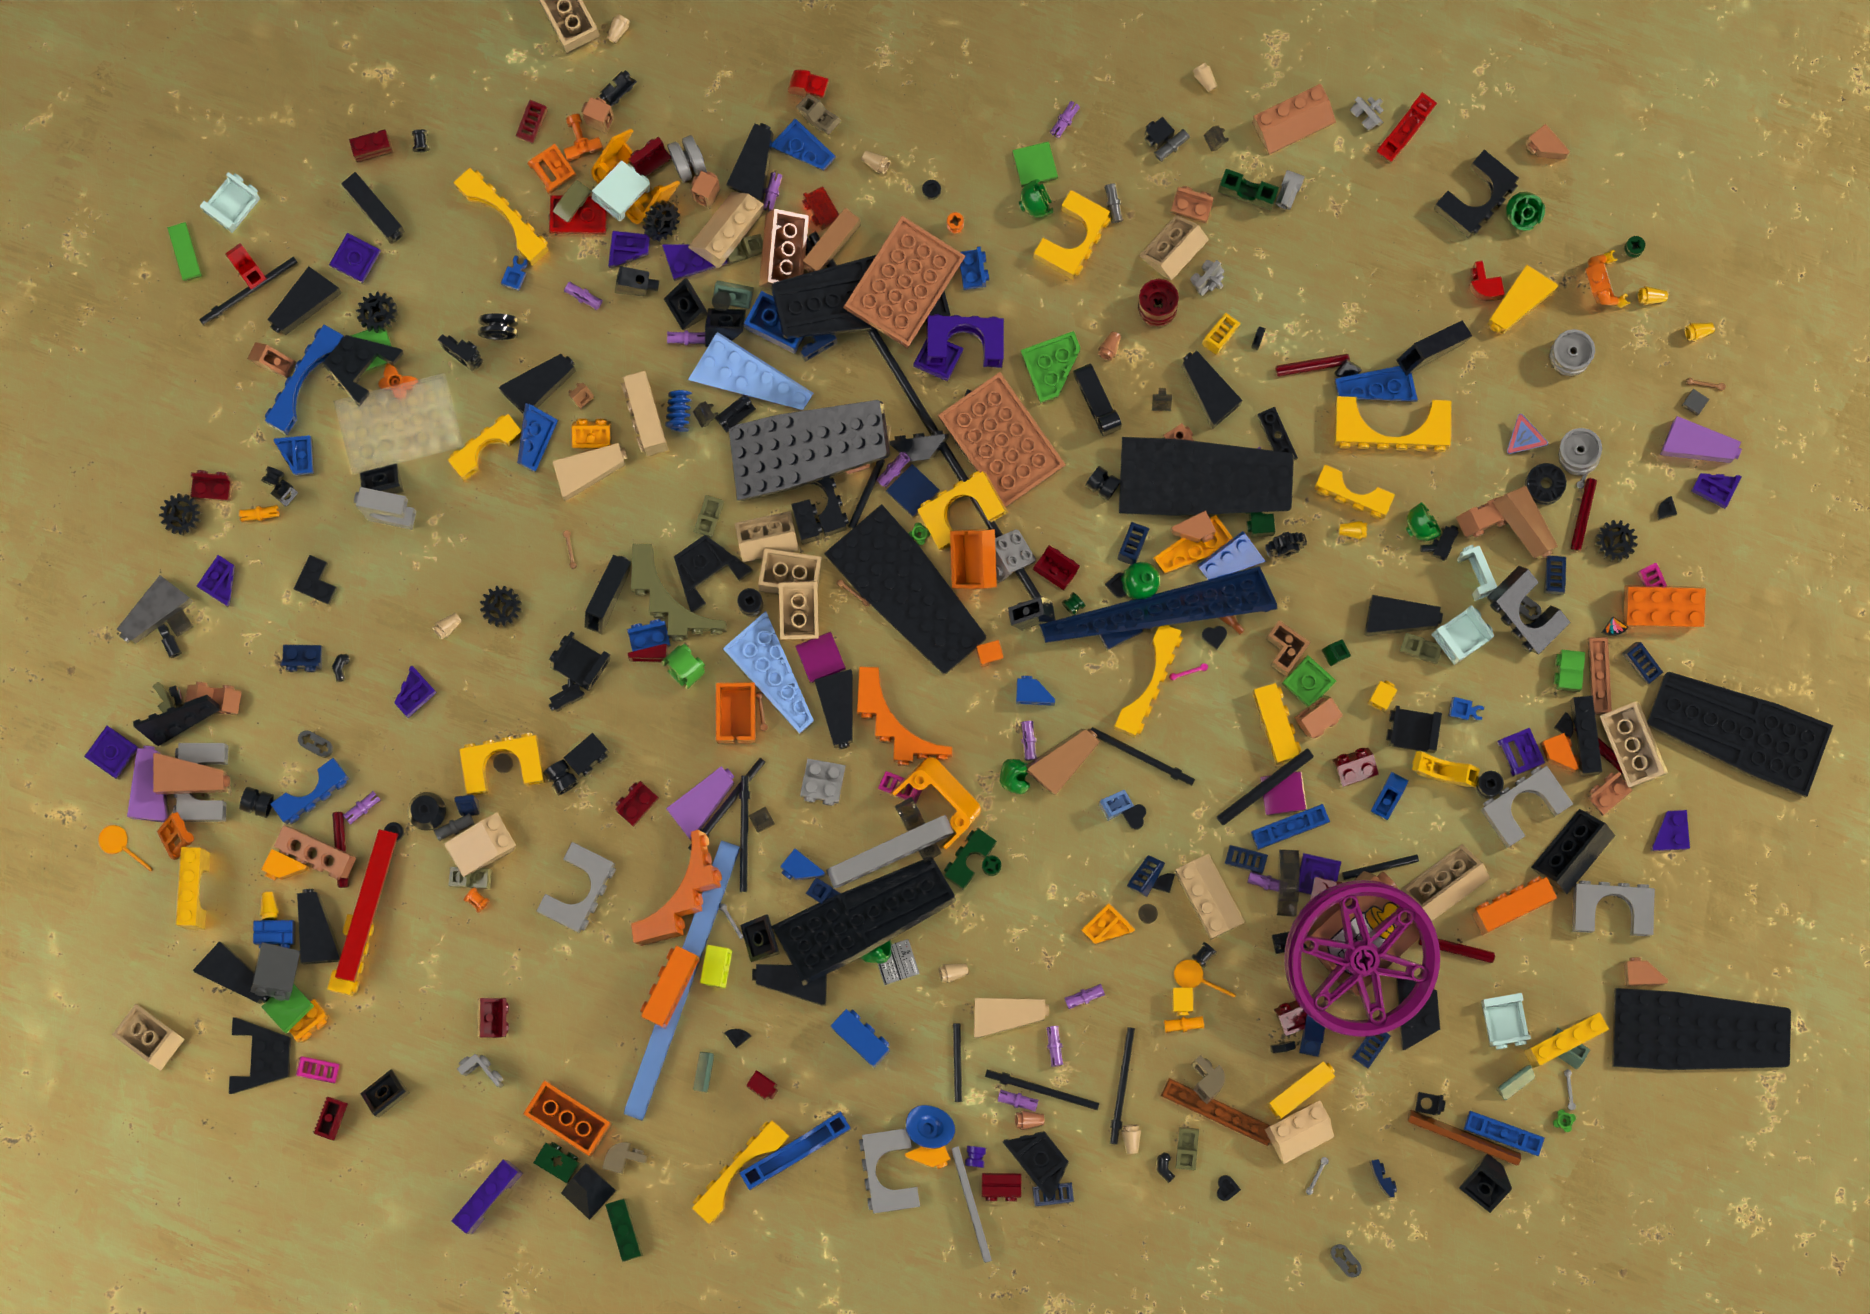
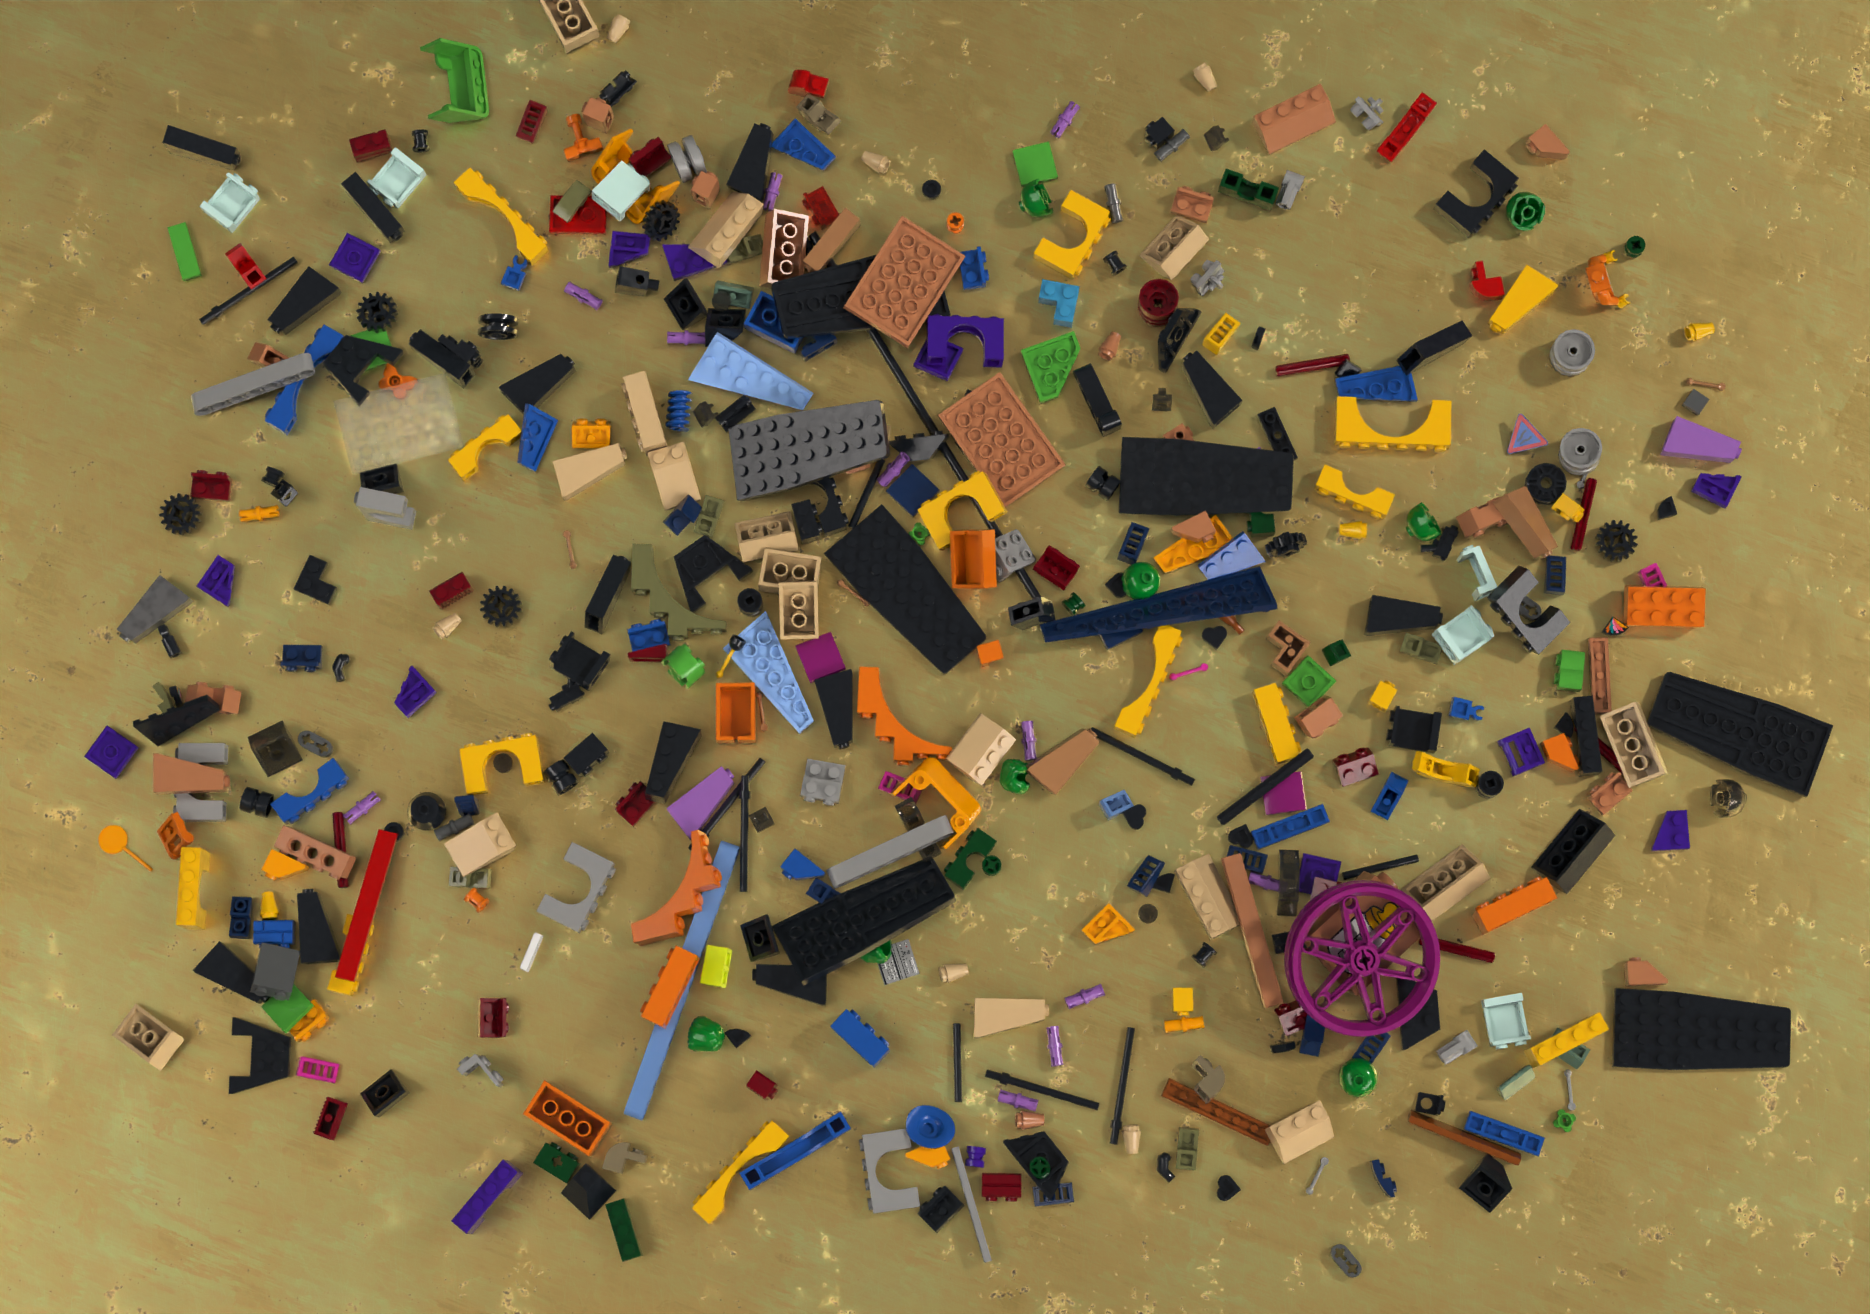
(143, 802): medium lavender slope -> none
(179, 623): clear smoke tile -> none
(200, 148): none -> black slope
(240, 917): none -> dark blue slope
(252, 384): none -> light grey beam
(274, 748): none -> clear smoke slope
(297, 453): blue wing -> none
(397, 179): none -> light aqua panel
(442, 358): none -> black slope
(451, 590): none -> dark red brick
(465, 79): none -> bright green windscreen
(531, 952): none -> white tile
(557, 165): orange plate -> none
(581, 395): medium nougat tile -> none
(671, 755): none -> black wedge
(673, 475): none -> tan slope
(682, 515): none -> dark blue slope
(703, 1072): sand green slope -> none
(705, 1035): none -> green hair
(723, 907): light grey hinge -> none
(736, 643): none -> hinge
(940, 1208): none -> black bracket
(980, 749): none -> tan slope
(1032, 692): blue slope -> none
(1039, 1163): none -> dark green wheel
(1063, 297): none -> dark azure brick
(1114, 263): none -> black bush
(1175, 334): none -> black wing
(1190, 975): light orange piece -> none
(1241, 836): none -> black tile
(1252, 930): none -> nougat tile
(1301, 1090): yellow slope -> none
(1358, 1077): none -> green cylinder
(1459, 1045): none -> light grey piece
(1540, 783): light grey arch -> none
(1568, 508): none -> yellow brick
(1638, 666): dark blue slope -> none
(1639, 899): light grey arch -> none
(1651, 295): yellow cone -> none
(1727, 797): none -> clear smoke cylinder

